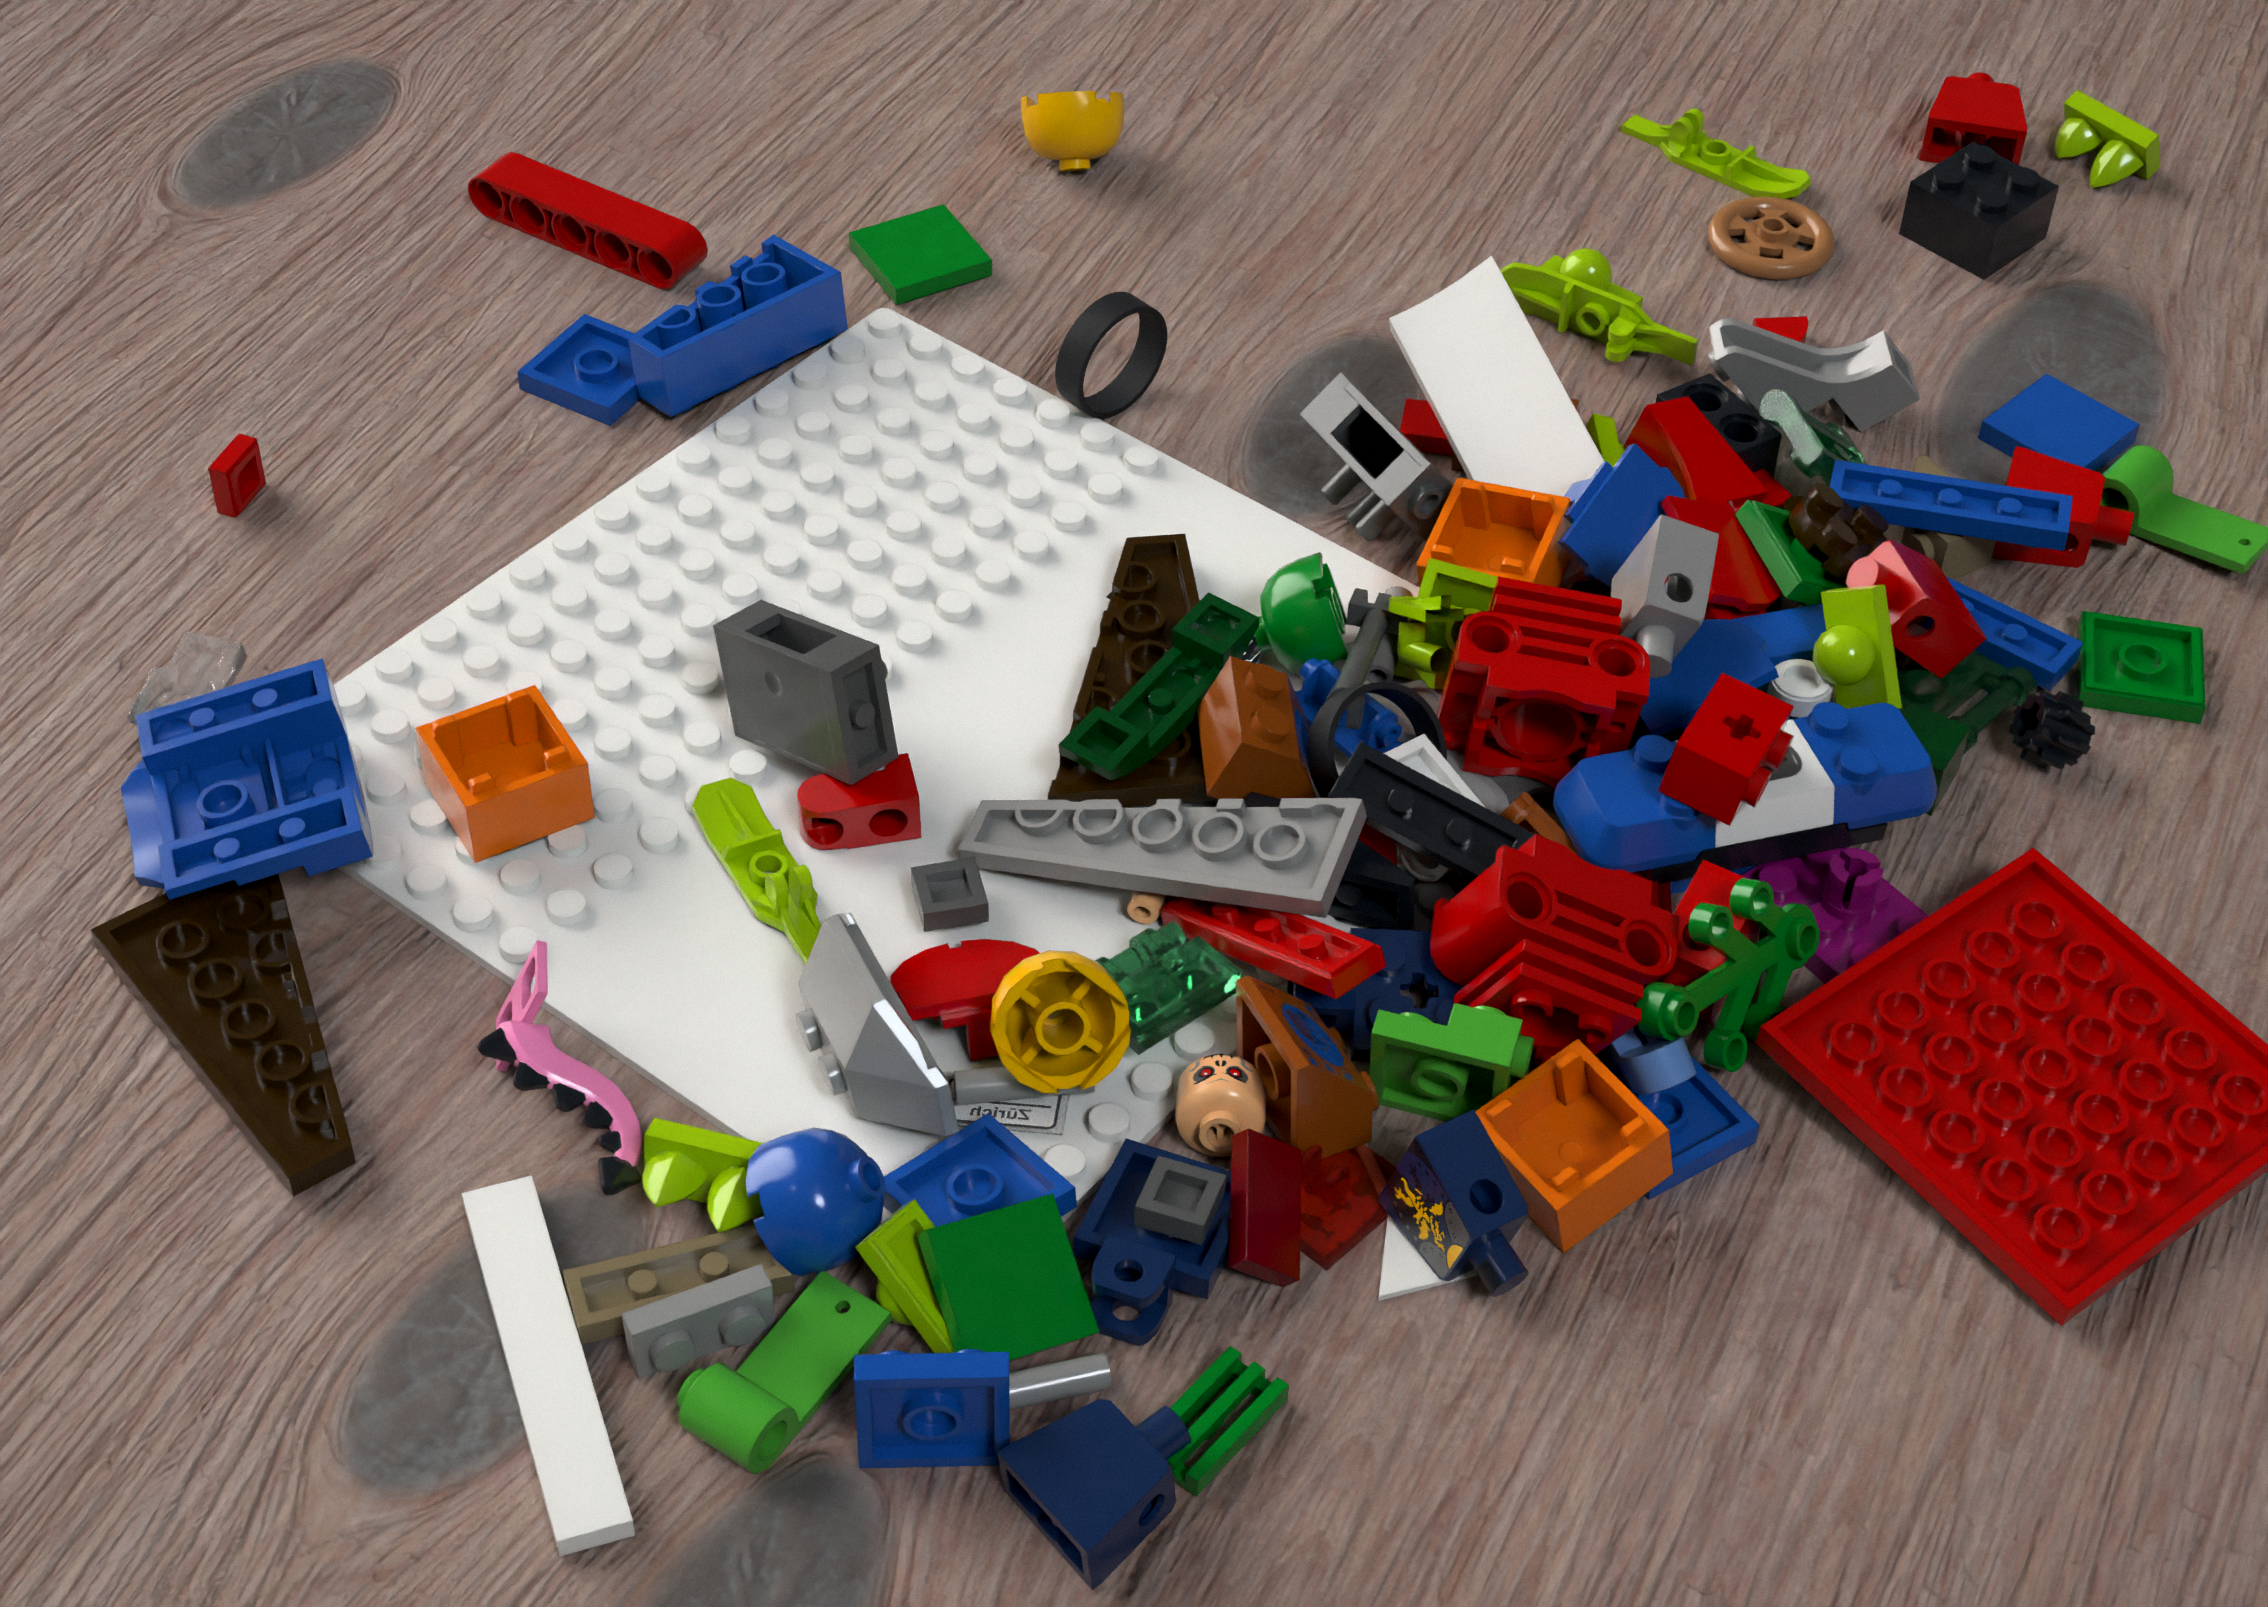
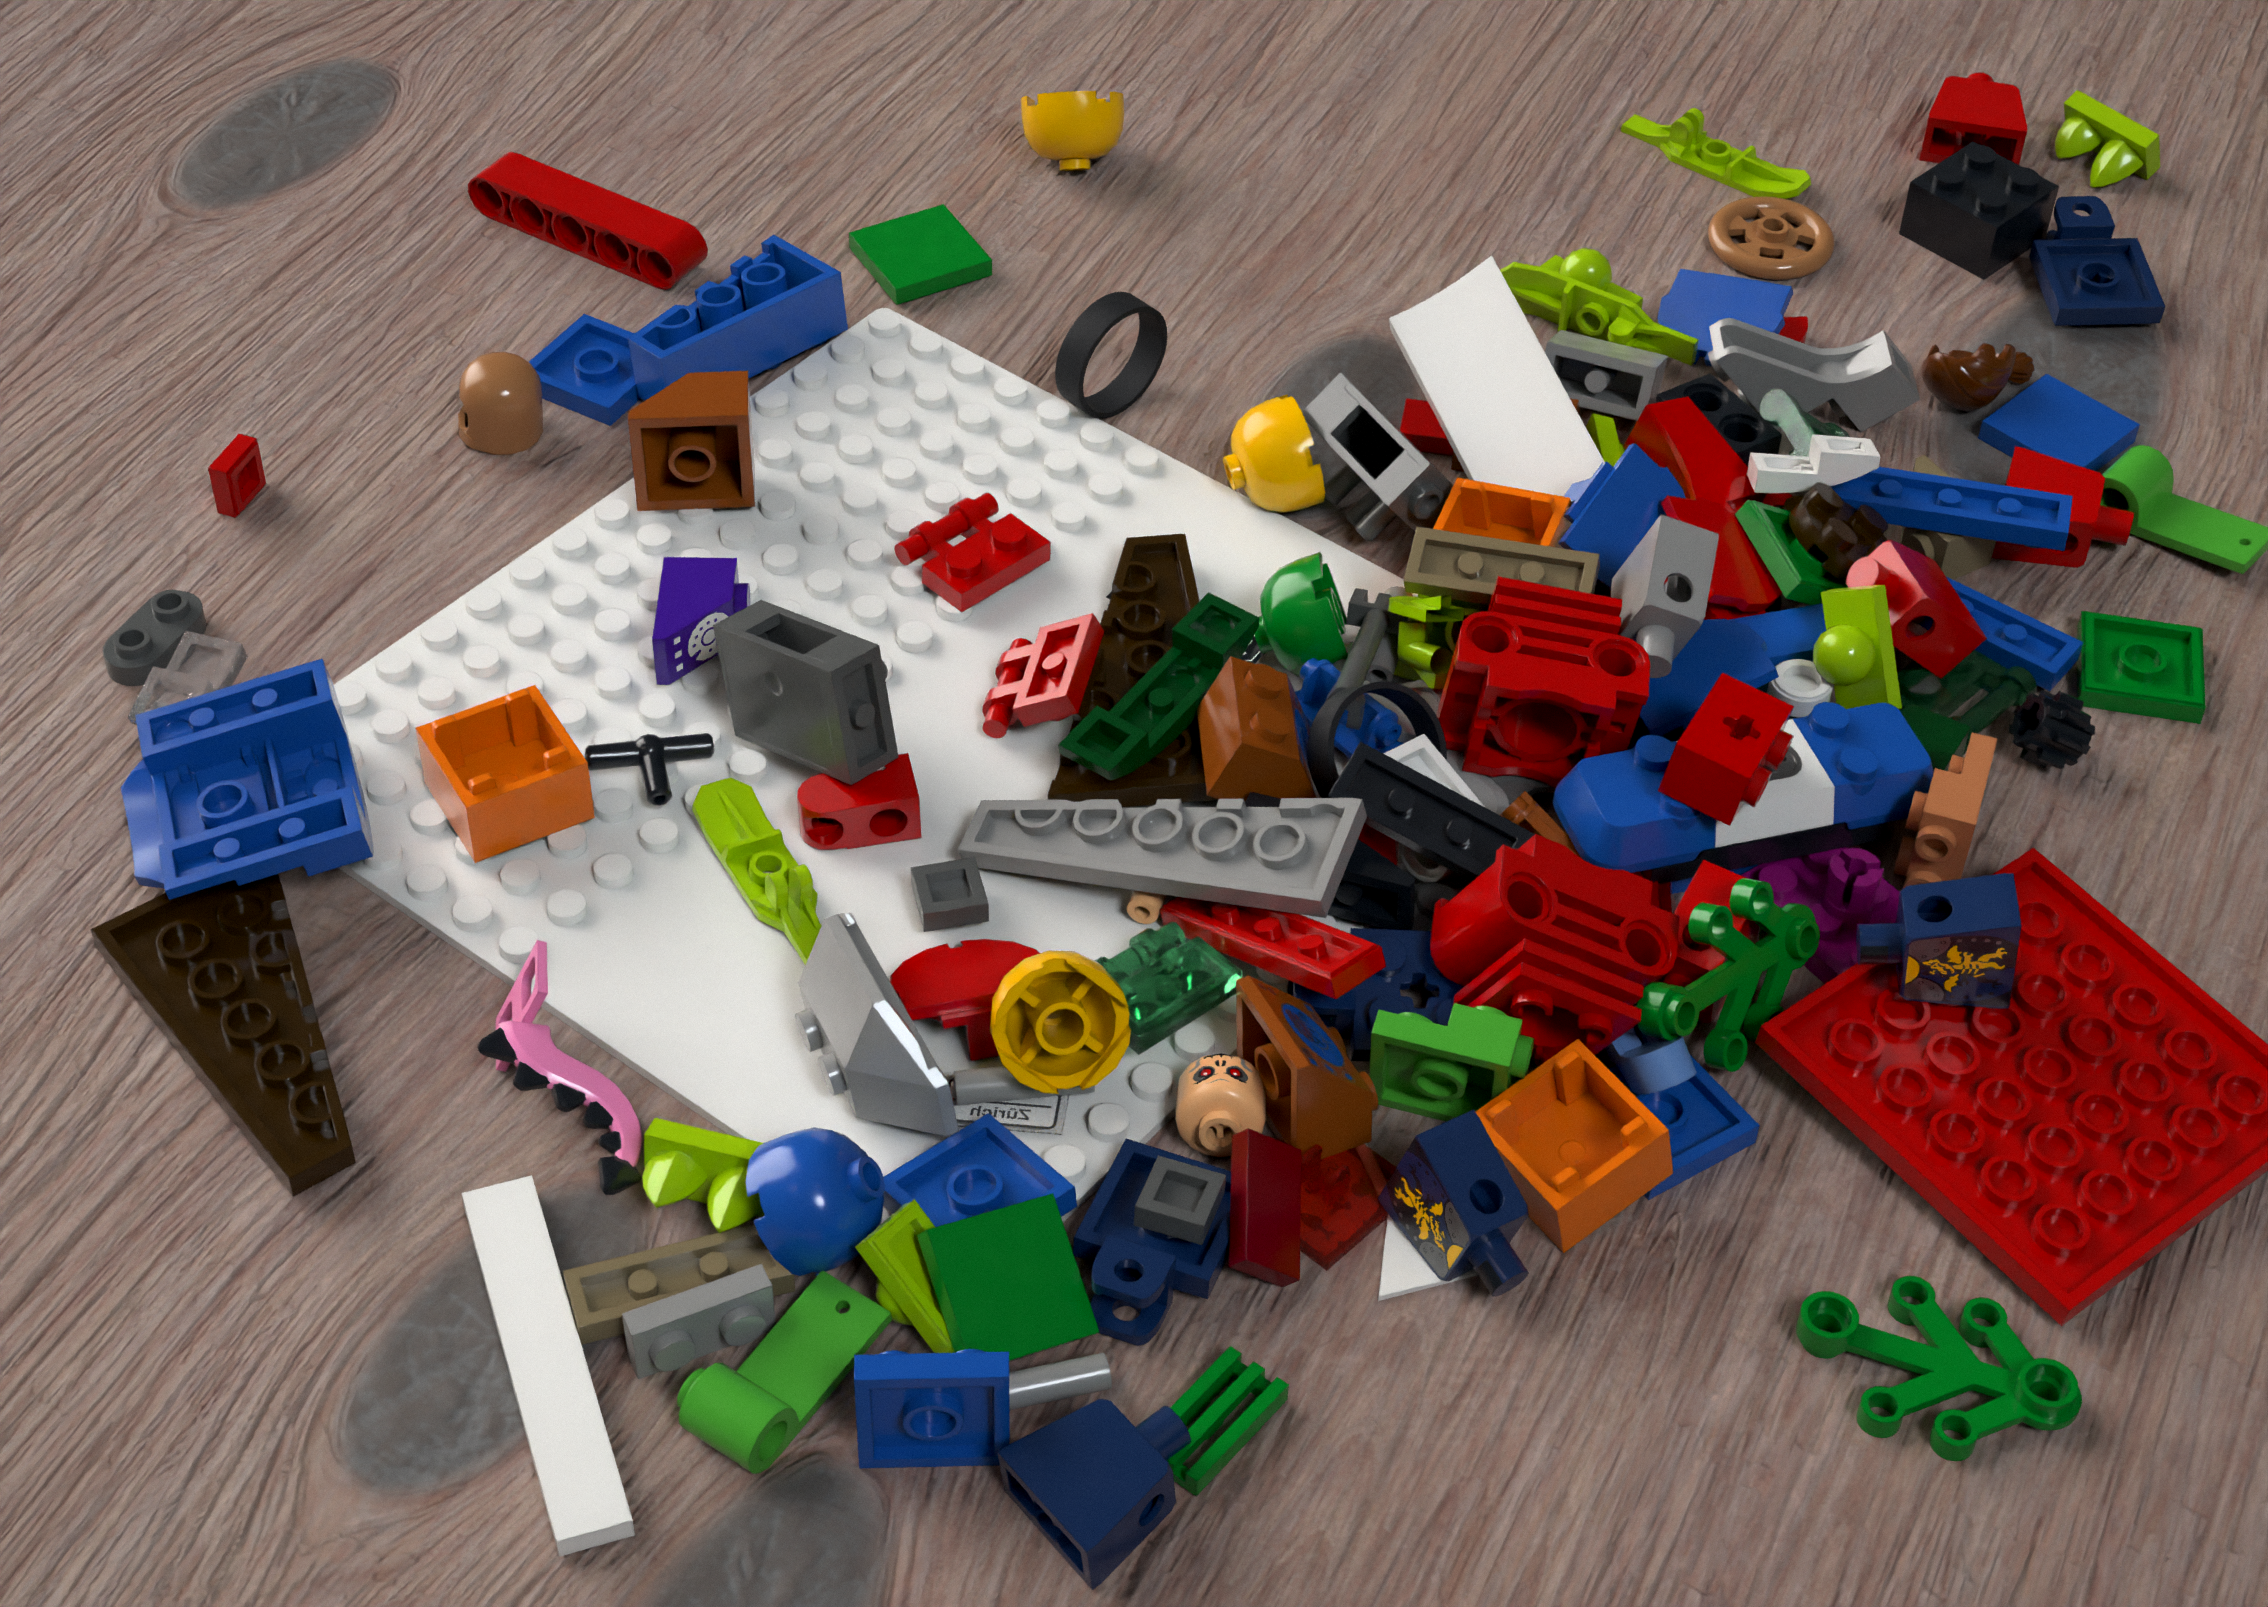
(152, 636): none -> dark grey plate
(500, 404): none -> medium nougat helmet
(651, 755): none -> black piece
(690, 601): none -> dark purple slope
(694, 444): none -> dark orange slope
(981, 563): none -> red plate
(1044, 677): none -> red plate
(1274, 457): none -> yellow cylinder
(1470, 564): none -> dark tan plate
(1606, 373): none -> light grey brick
(1705, 298): none -> blue piece
(1830, 461): none -> white slope
(1945, 1366): none -> green plant
(1946, 817): none -> nougat plate
(1950, 941): none -> dark blue torso
(1976, 378): none -> reddish brown hair
(2084, 251): none -> dark blue plate

